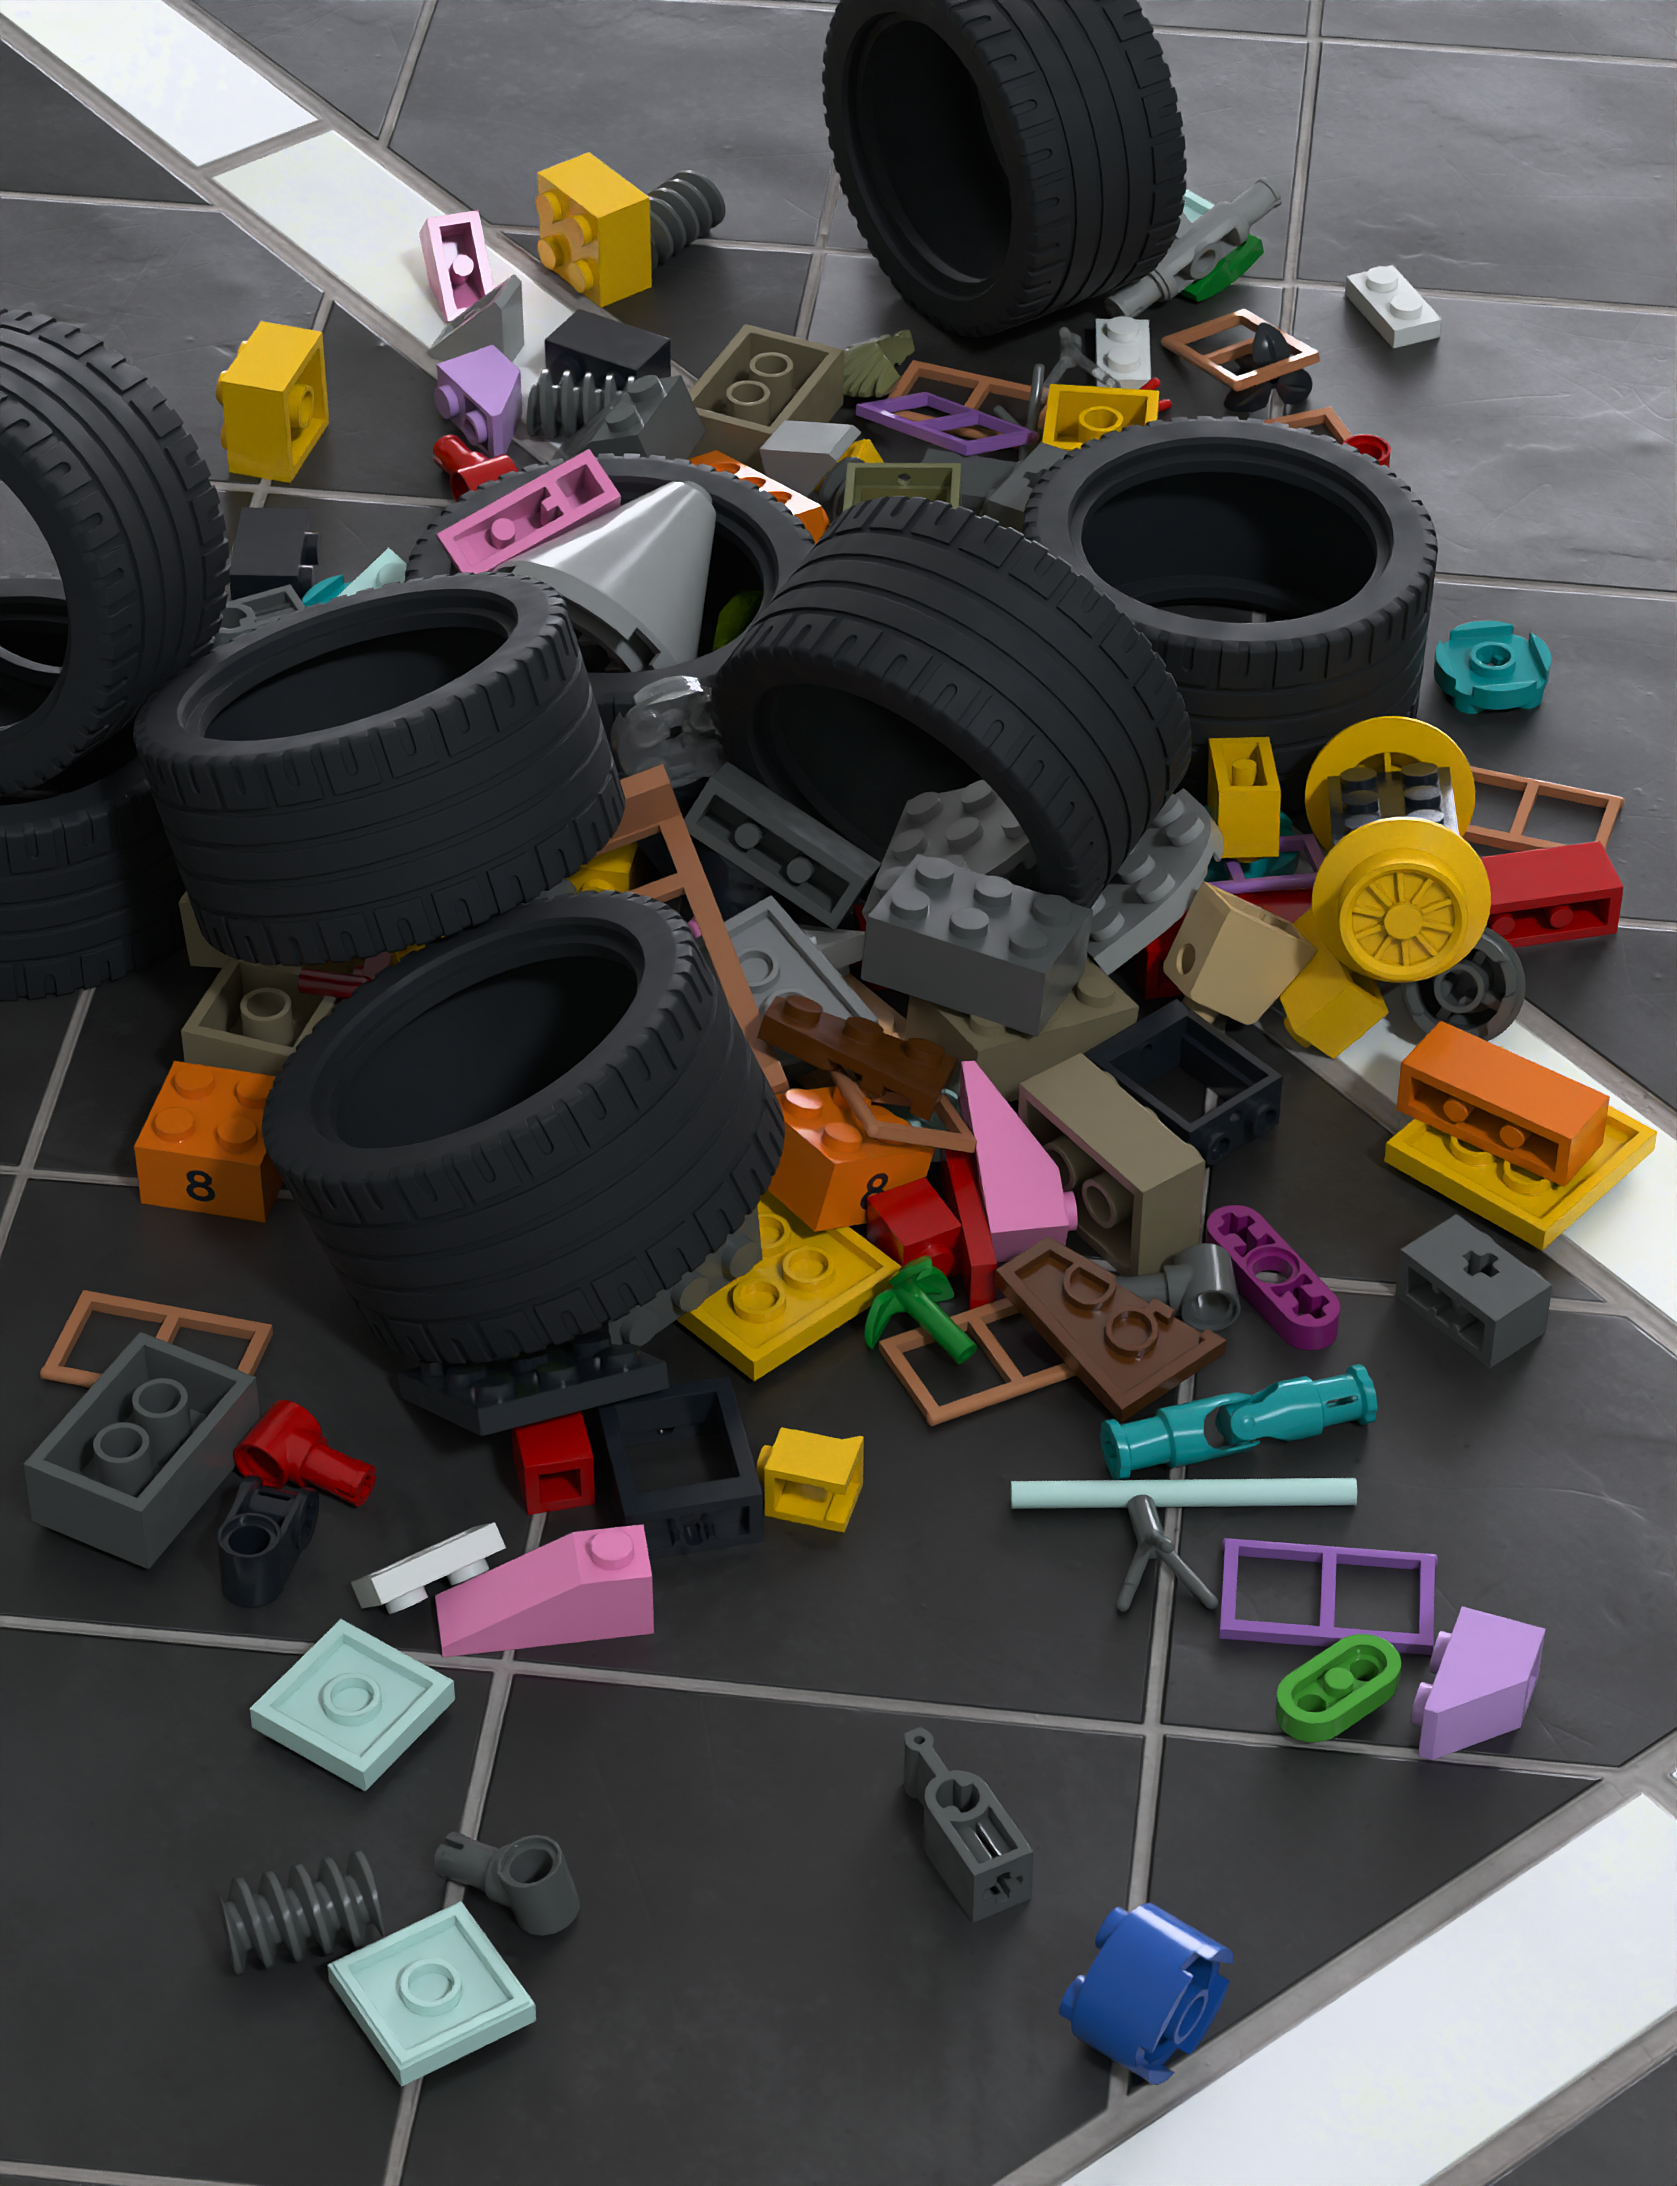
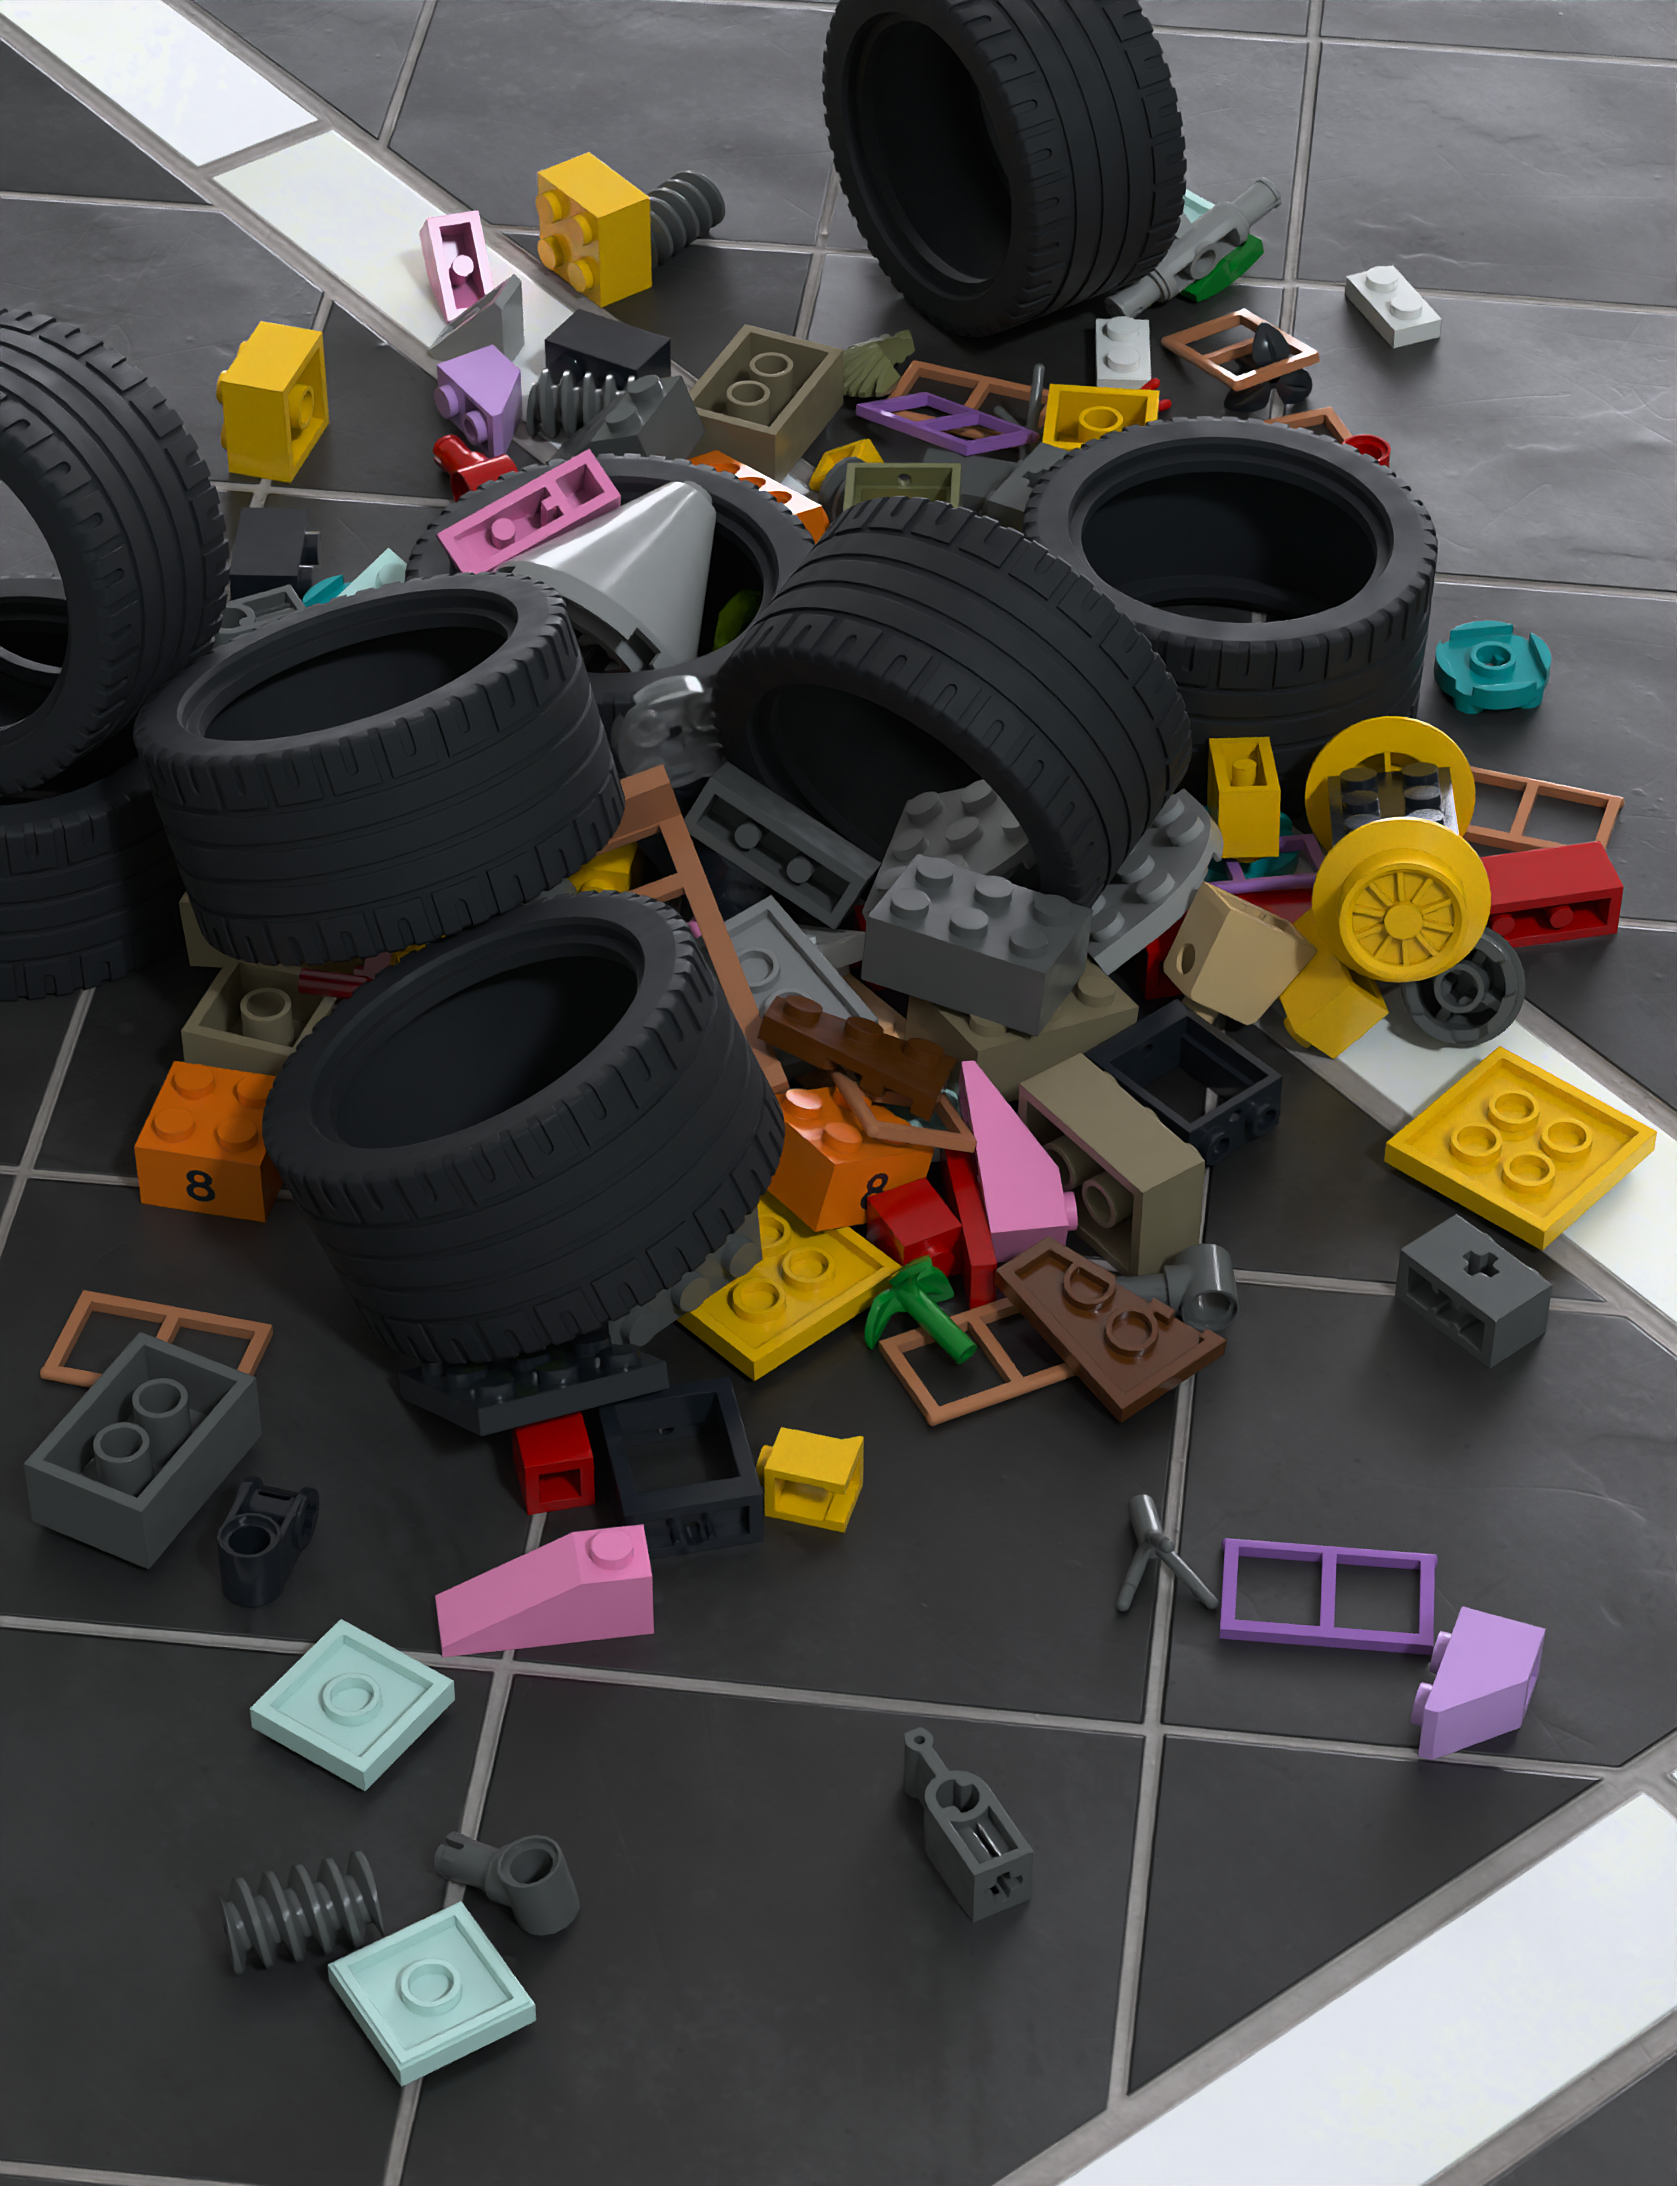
(291, 1448): red pin -> none
(404, 1581): white plate -> none
(805, 452): light grey slope -> none
(1071, 357): clear plant -> none
(1147, 1990): blue brick -> none
(1184, 1493): light aqua piece -> none
(1276, 1302): magenta beam -> none
(1283, 1411): teal piece -> none
(1325, 1693): bright green plate -> none
(1502, 1103): orange brick -> none

